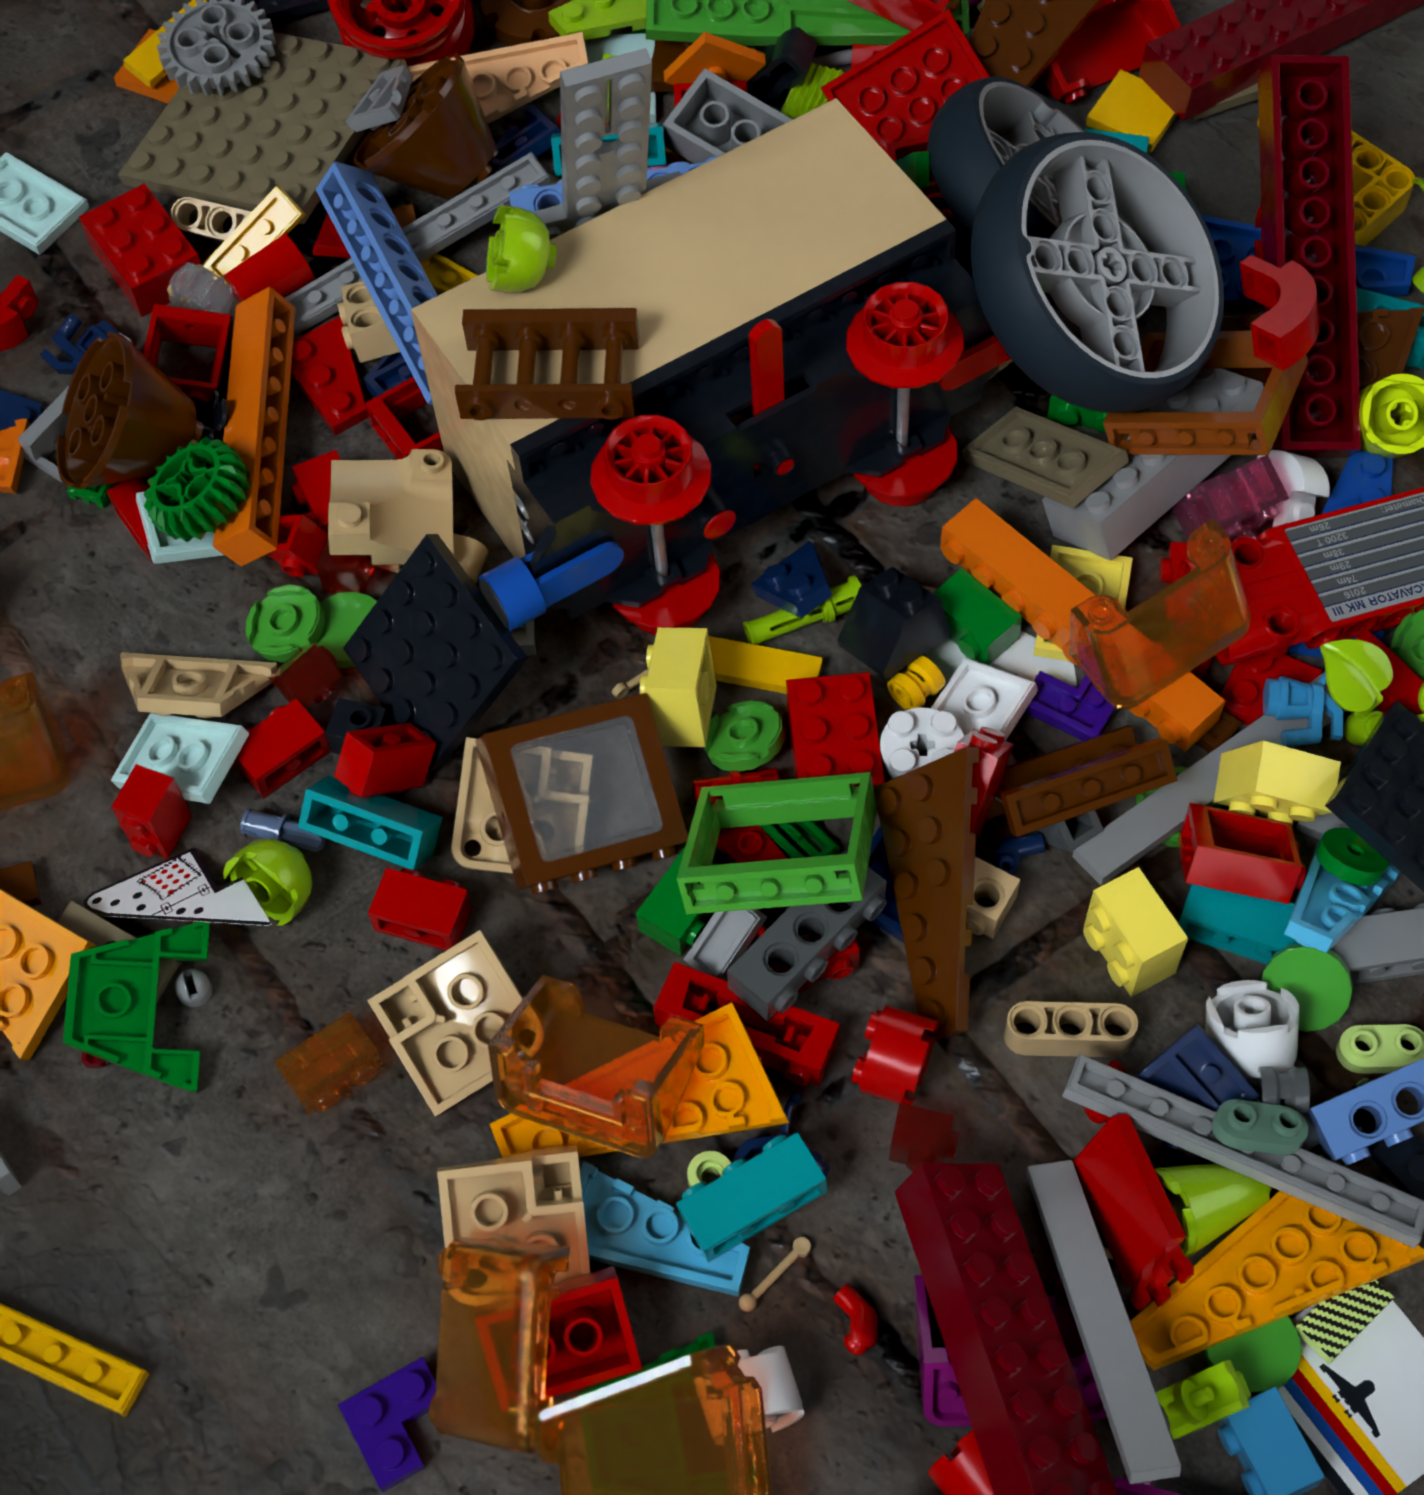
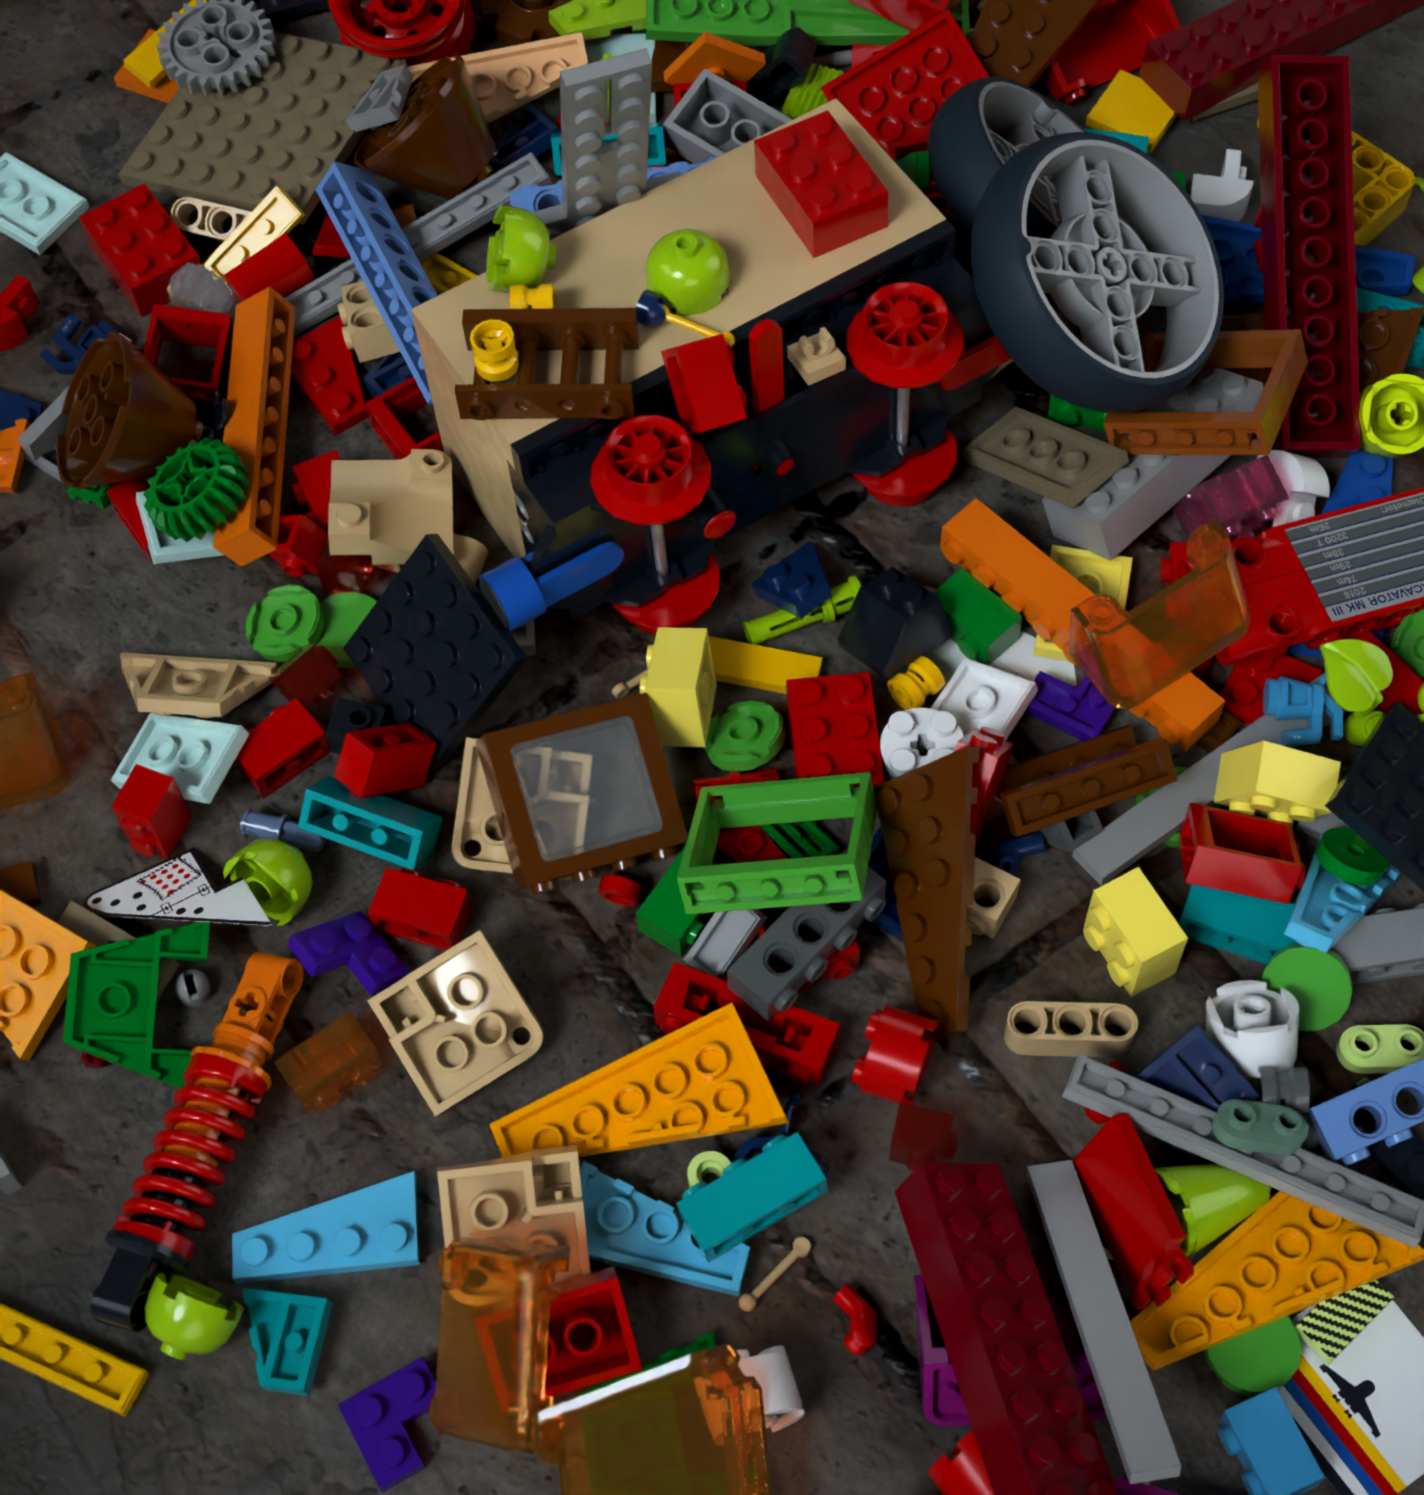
(189, 1317): none -> lime cylinder
(195, 1140): none -> piece
(287, 1338): none -> teal wing
(342, 1235): none -> medium azure wing
(351, 943): none -> dark purple plate
(494, 350): none -> yellow wheel
(540, 298): none -> yellow wheel
(590, 1072): clear orange windscreen -> none
(619, 890): none -> red tile
(654, 310): none -> hinge
(688, 271): none -> lime cylinder
(705, 384): none -> red brick
(816, 357): none -> tan tile
(821, 183): none -> red brick
(1204, 1399): lime hips -> none
(1225, 195): none -> white brick
(1293, 321): red arch -> none

